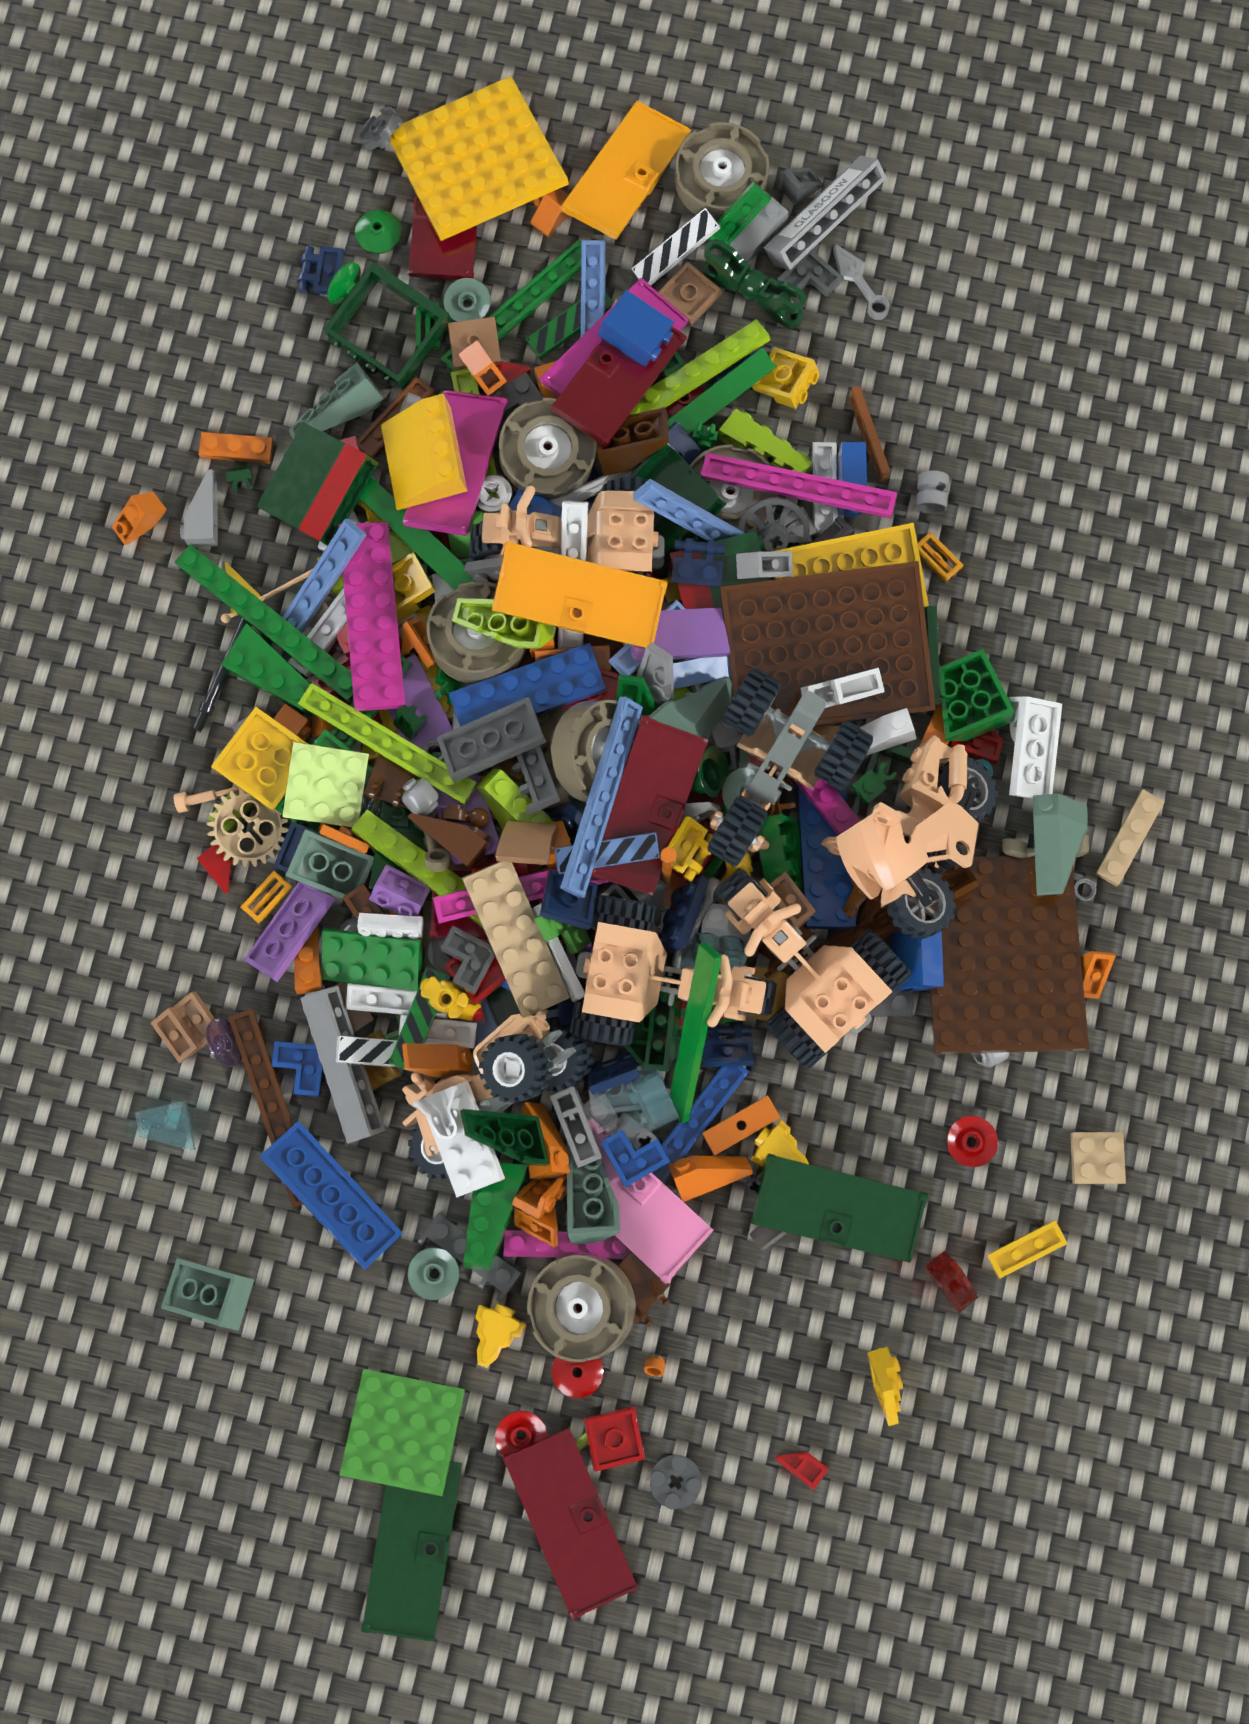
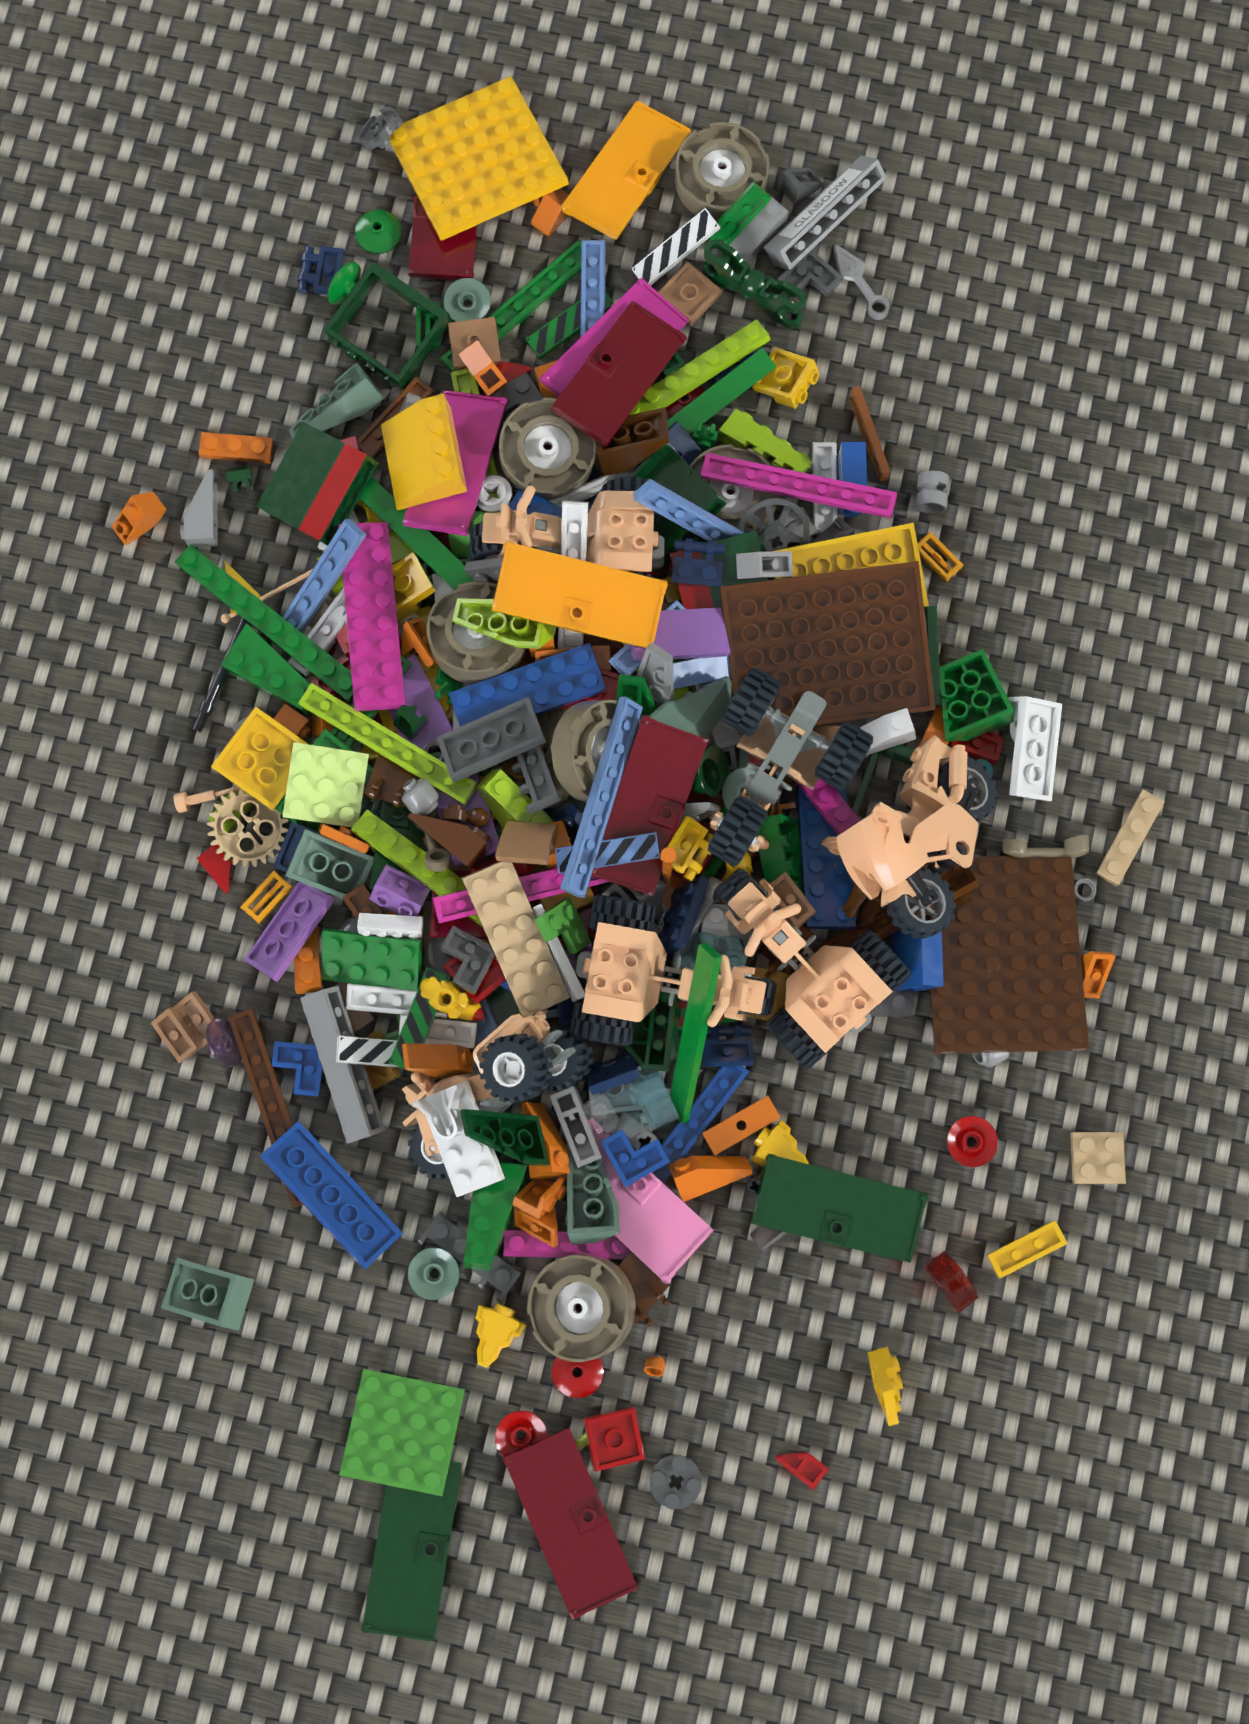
(167, 1125): clear light blue wing -> none
(566, 907): dark blue plate -> none
(636, 329): blue brick -> none
(848, 687): white slope -> none
(871, 784): green plate -> none
(1057, 839): sand green wedge -> none

